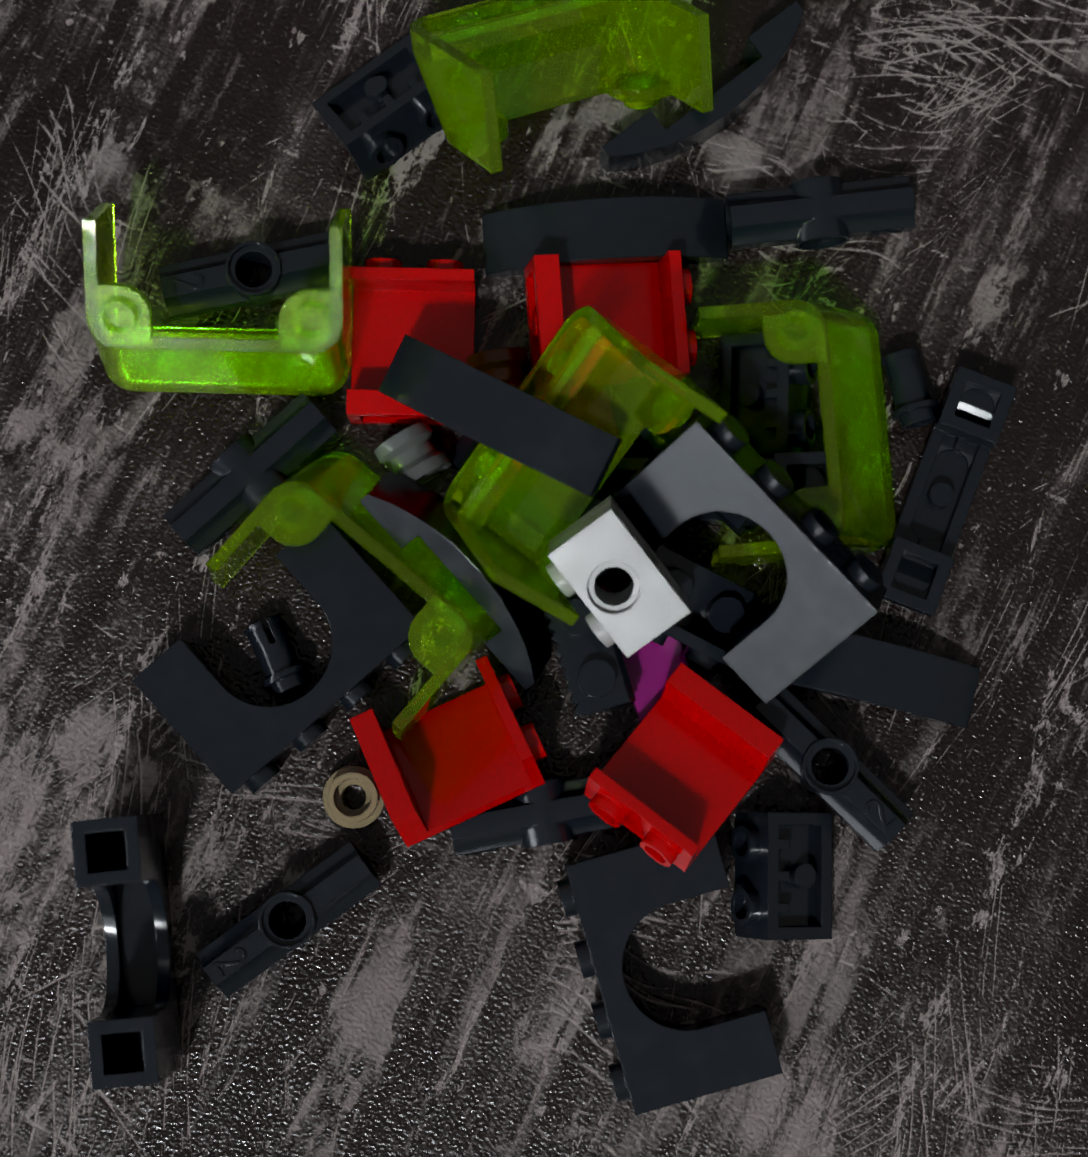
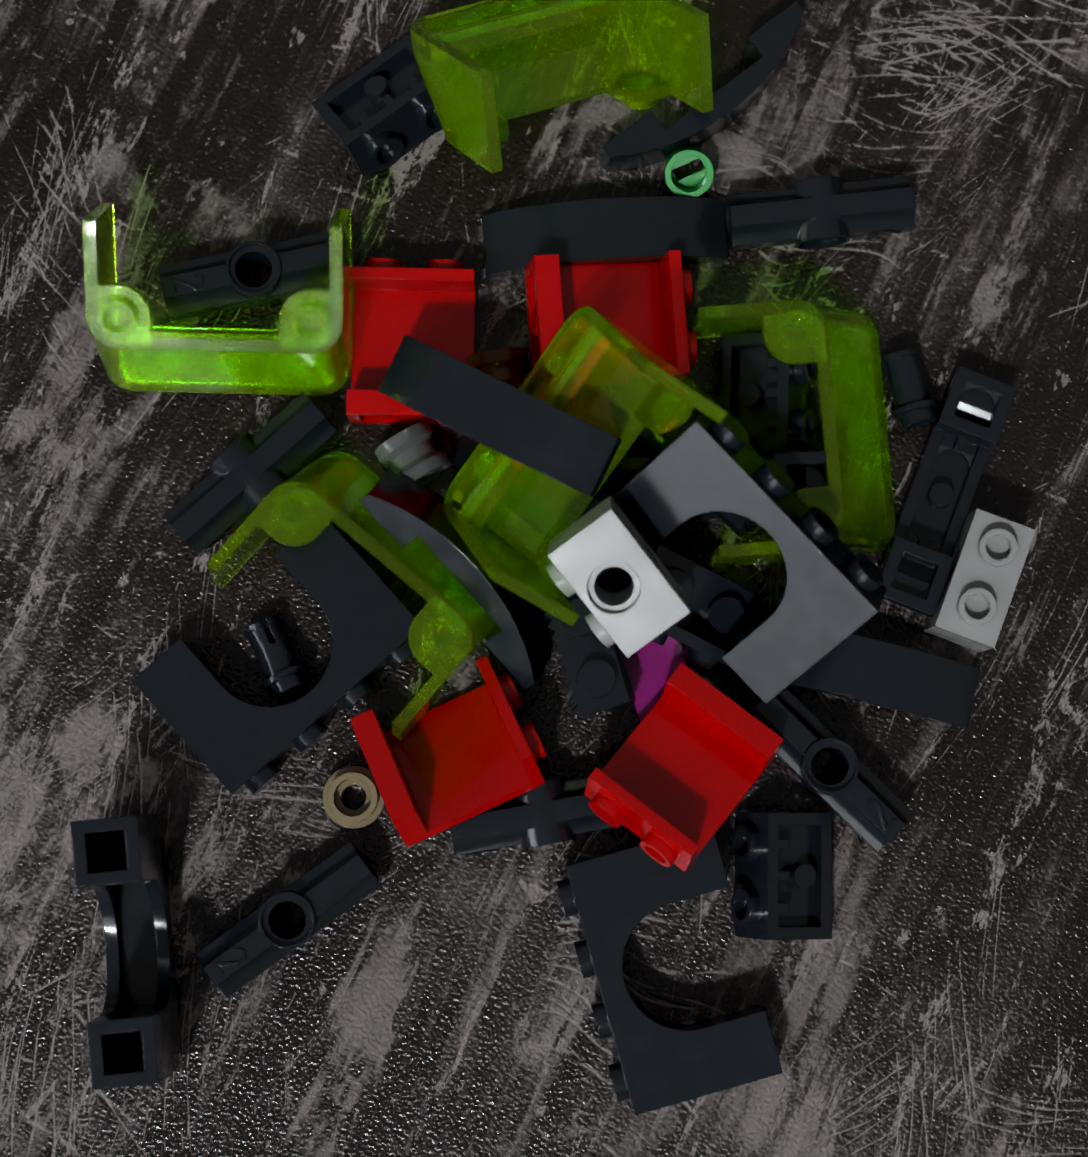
(695, 180): none -> green hinge
(981, 581): none -> light grey brick

